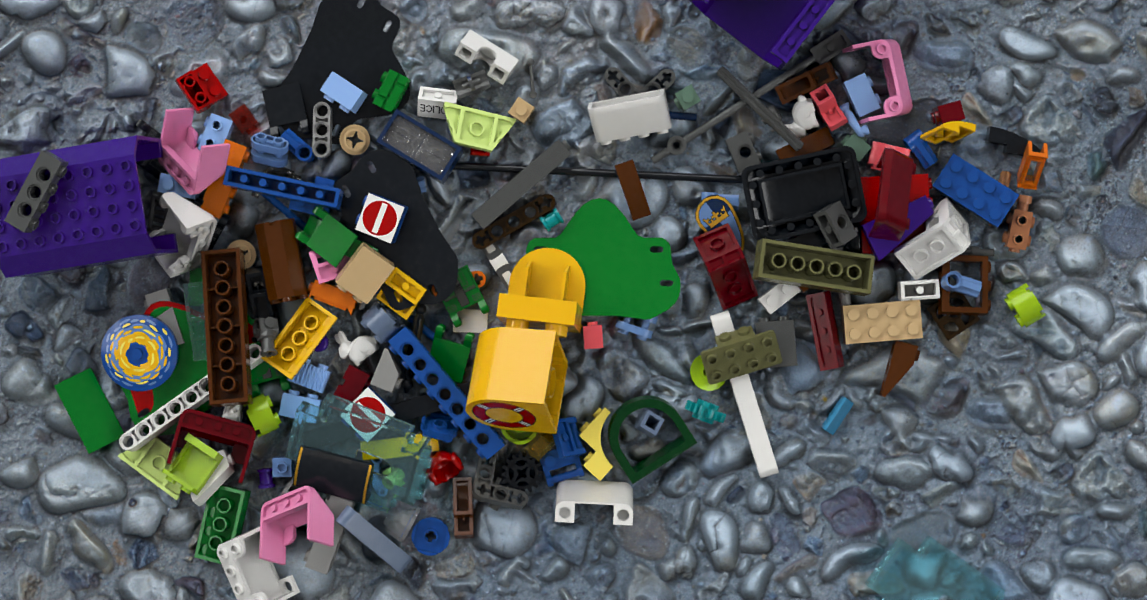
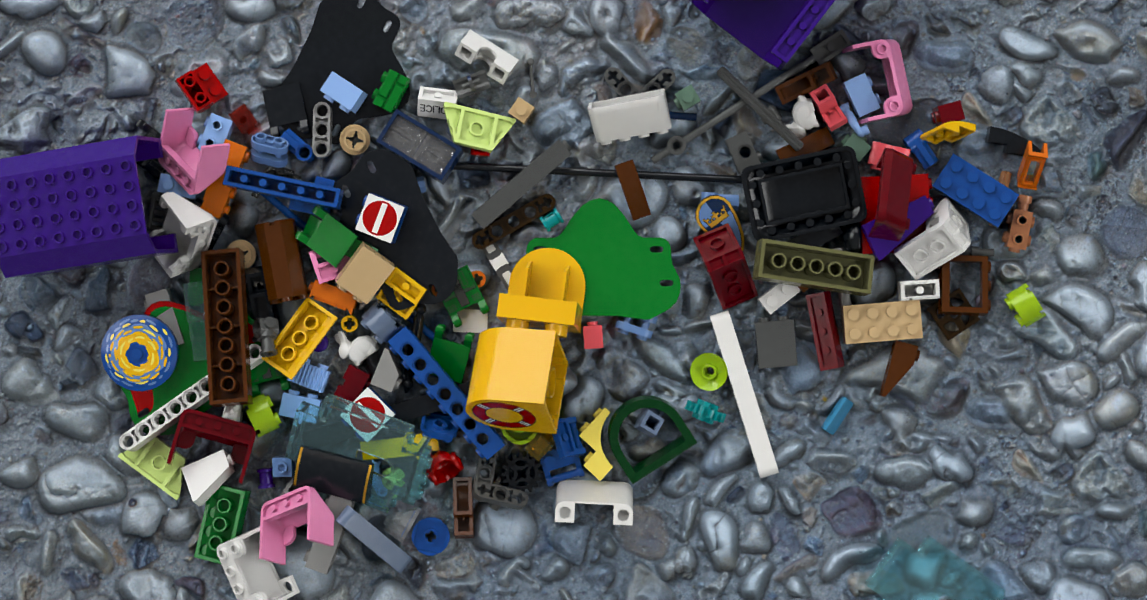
(36, 179): dark grey brick -> none
(89, 410): green slope -> none
(193, 465): lime panel -> none
(353, 328): none -> yellow bush
(740, 354): olive bracket -> none
(835, 225): dark grey brick -> none
(962, 284): medium blue piece -> none

